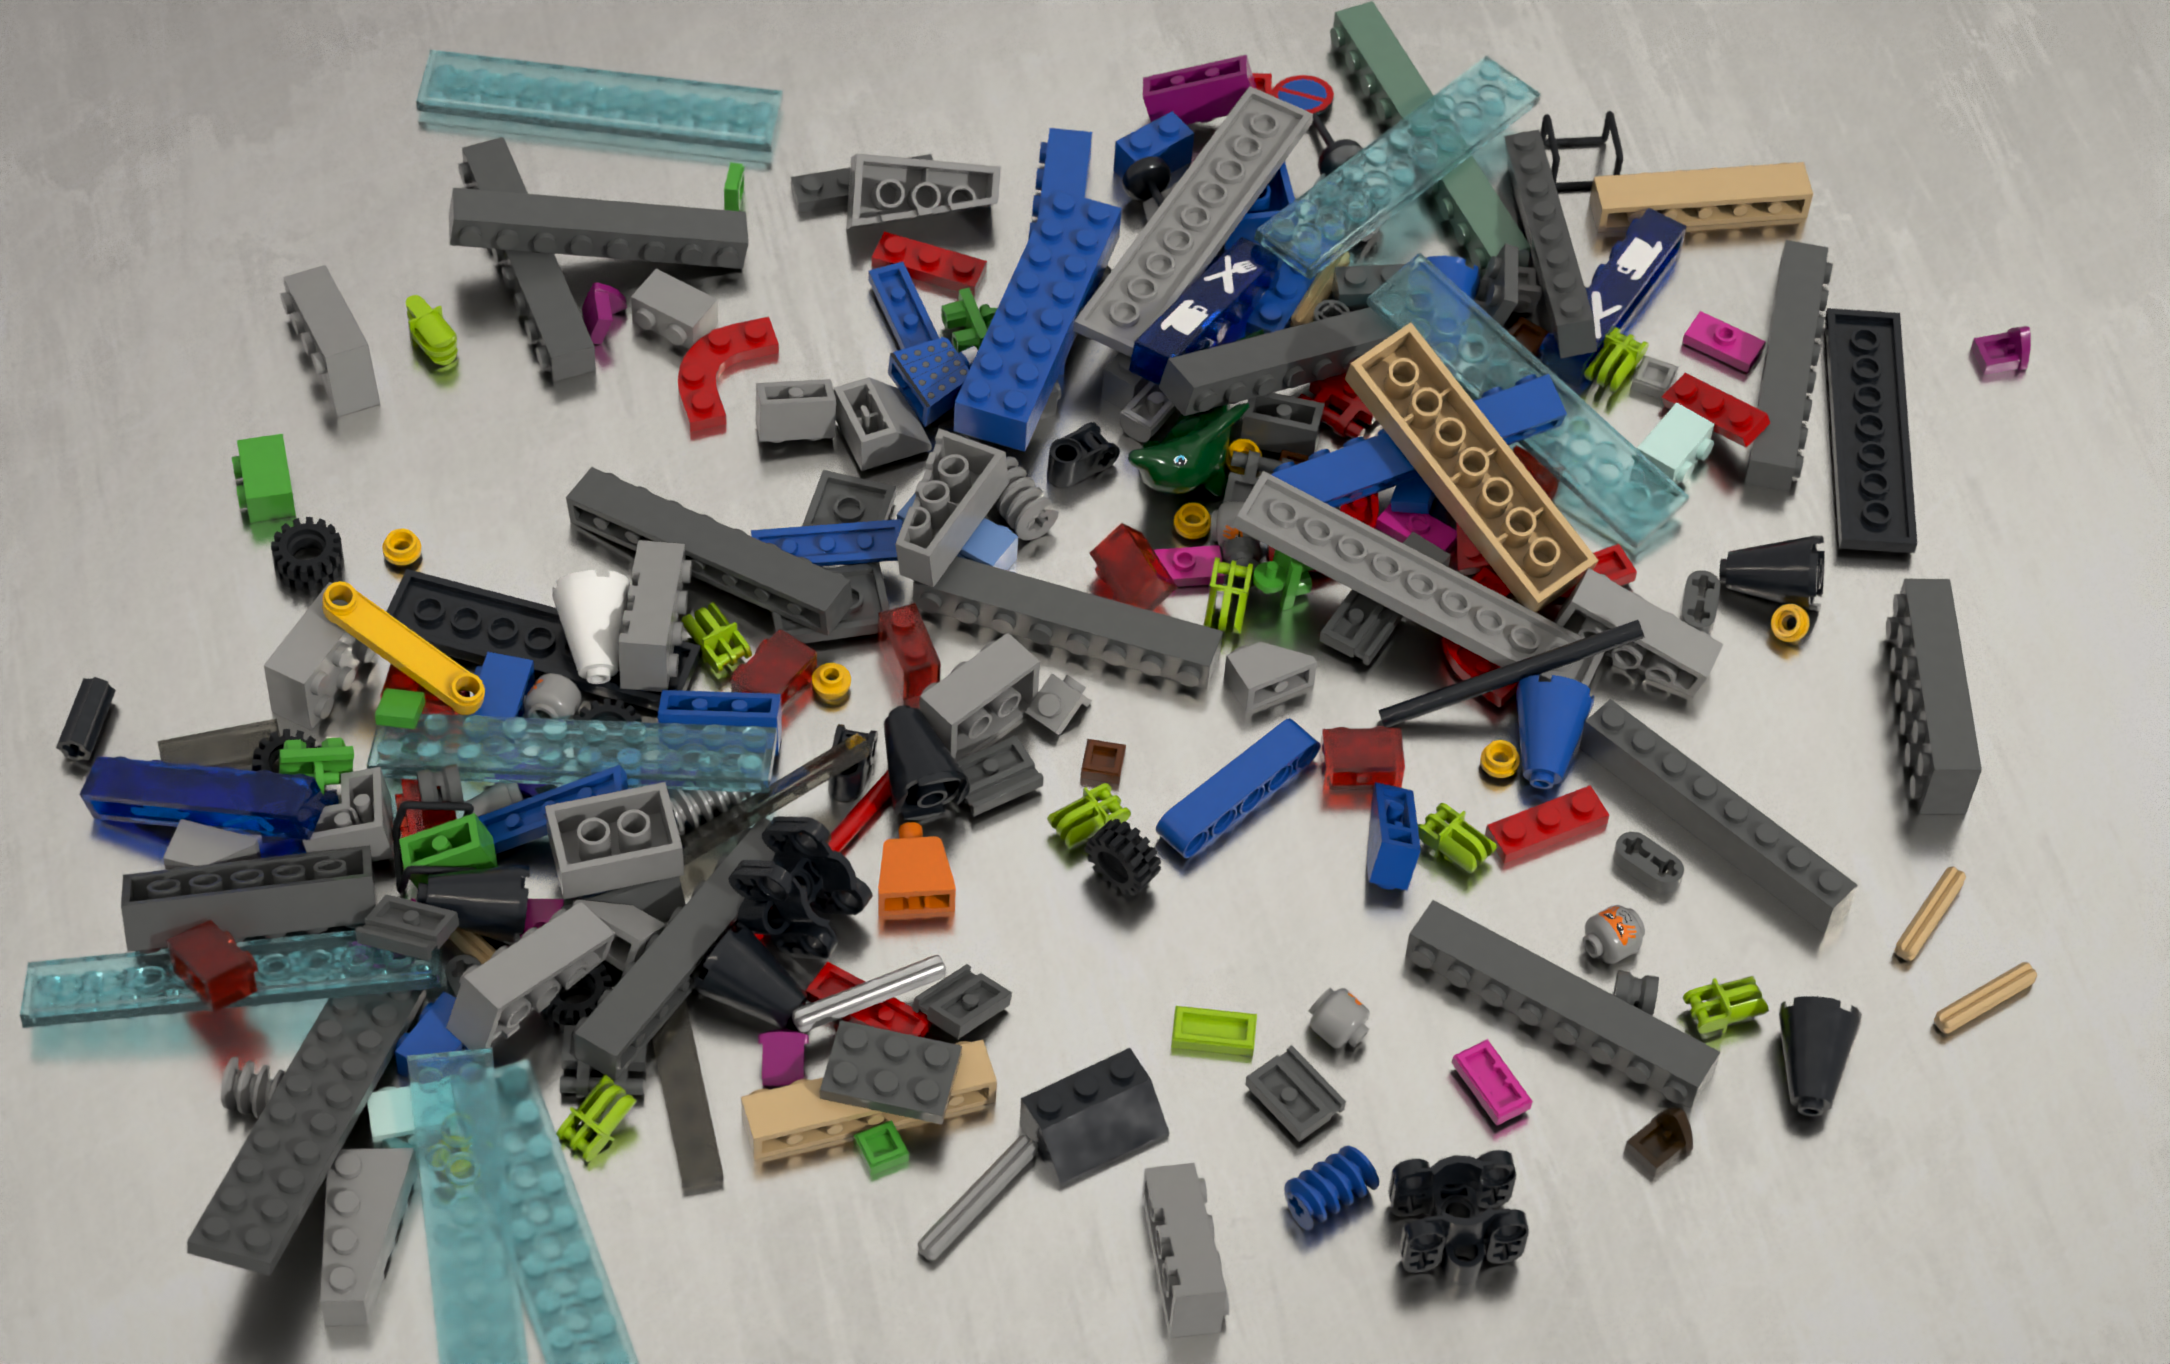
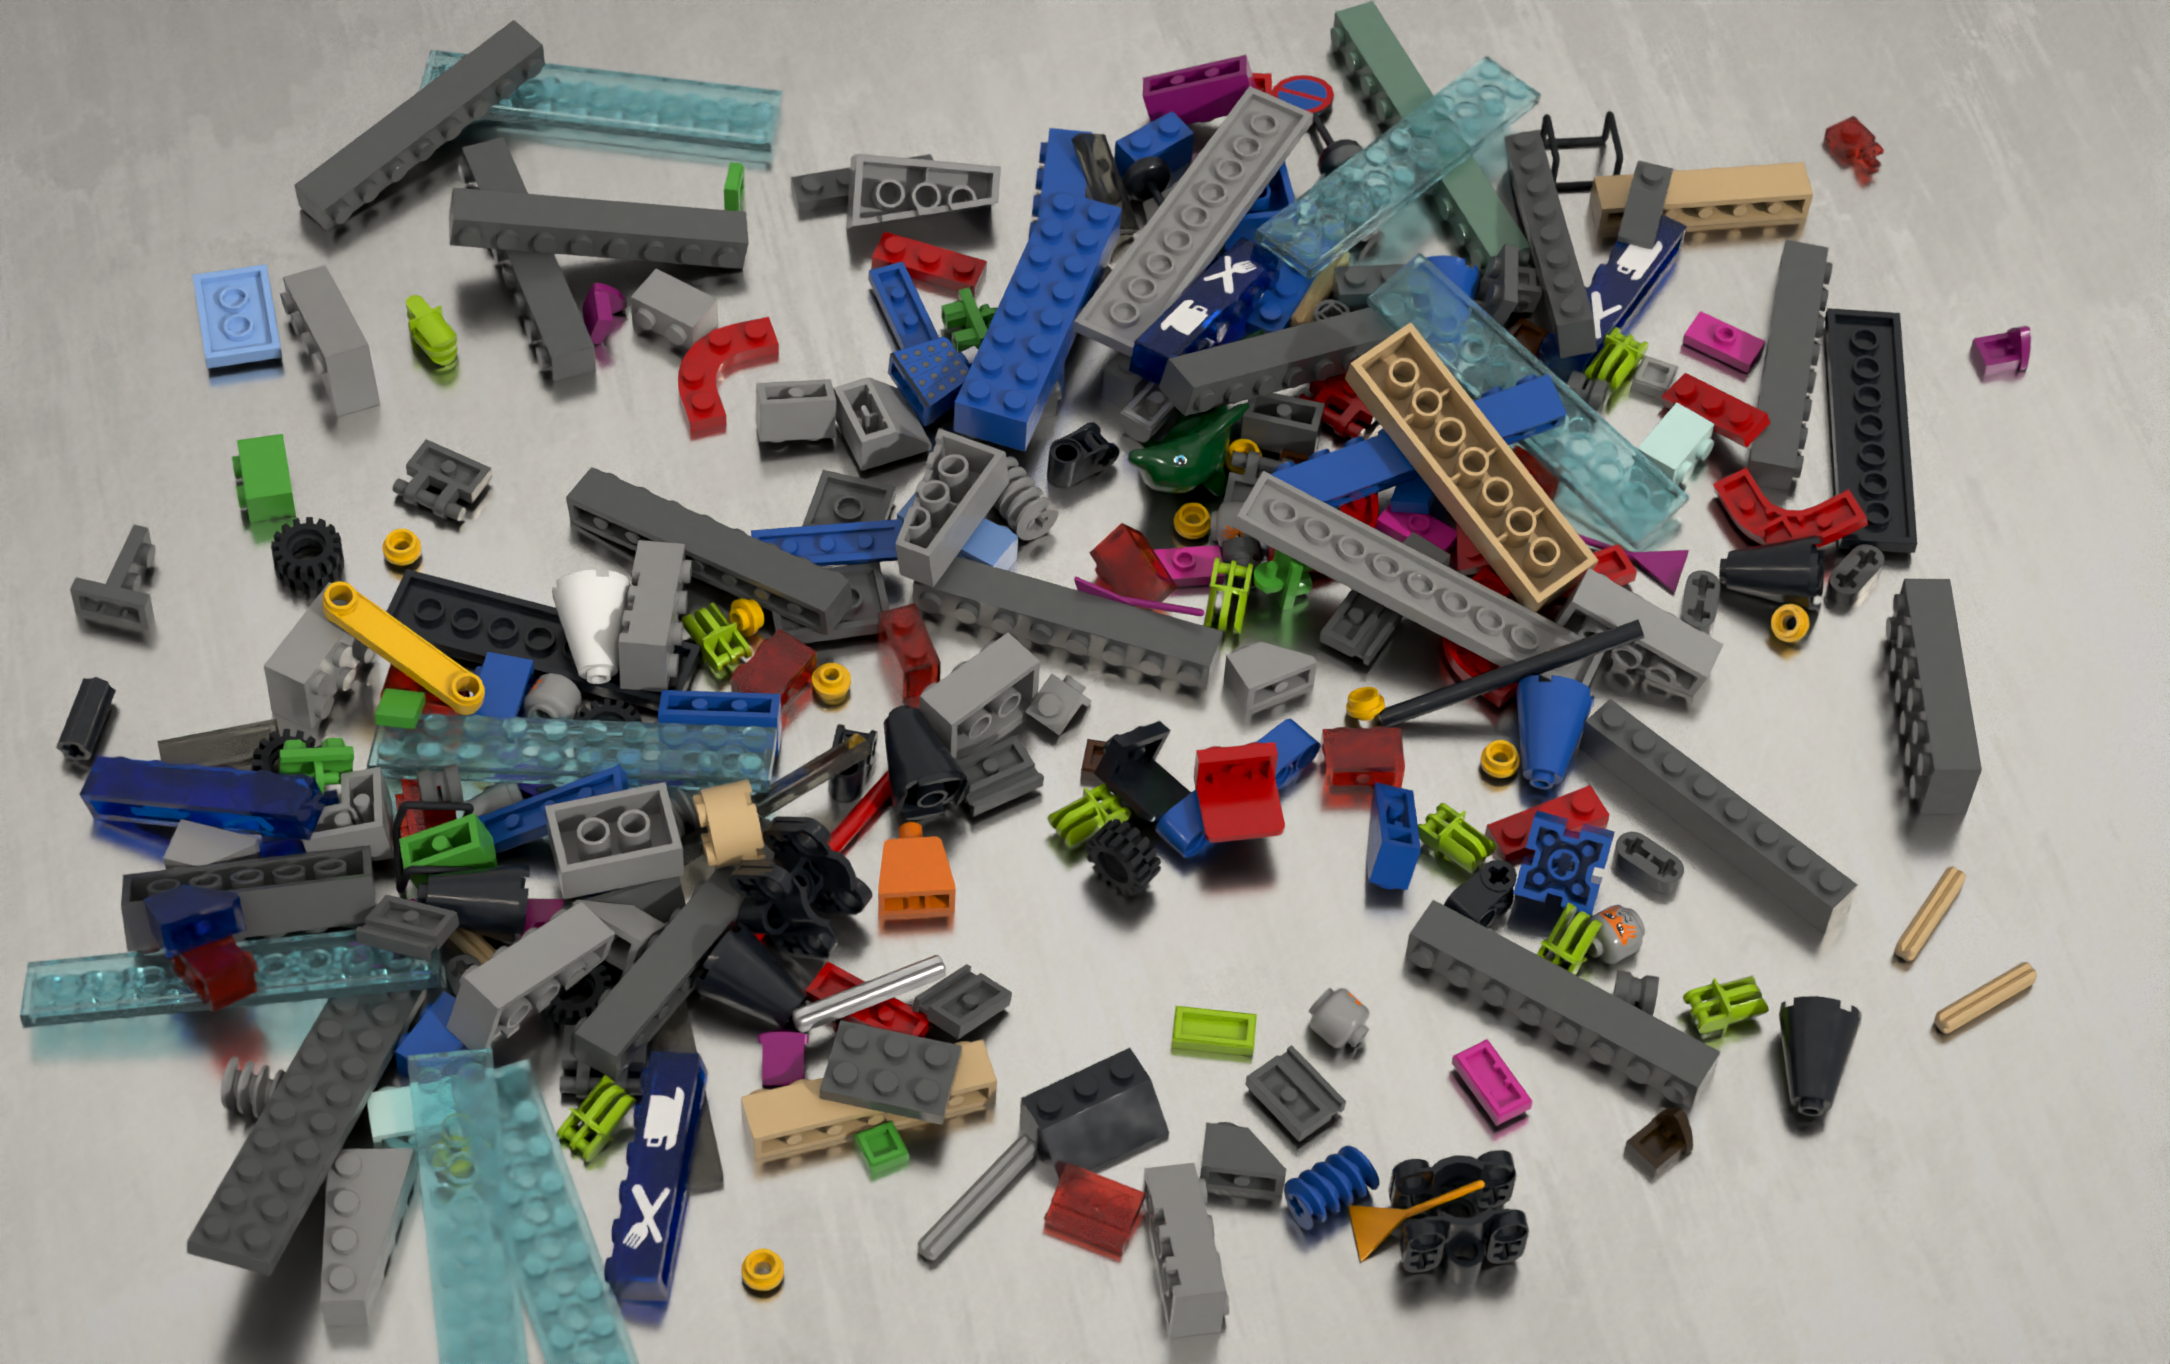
(120, 596): none -> dark grey bracket
(193, 917): none -> clear blue slope
(237, 316): none -> light blue plate
(420, 126): none -> dark grey brick
(447, 471): none -> dark grey plate
(657, 1176): none -> clear blue brick
(731, 824): none -> tan brick
(747, 616): none -> yellow plate
(762, 1259): none -> yellow plate
(1085, 586): none -> magenta piece
(1094, 1207): none -> clear red plate
(1104, 177): none -> clear smoke tile
(1135, 776): none -> black bracket
(1238, 792): none -> red bracket
(1239, 1161): none -> dark grey slope
(1365, 703): none -> yellow plate
(1375, 1223): none -> light orange piece
(1485, 893): none -> black piece
(1564, 862): none -> blue brick
(1566, 946): none -> lime arm
(1591, 391): none -> dark grey wheel
(1645, 204): none -> dark grey slope
(1662, 565): none -> magenta piece
(1773, 524): none -> red plate
(1849, 570): none -> dark grey beam
(1854, 139): none -> clear red plate

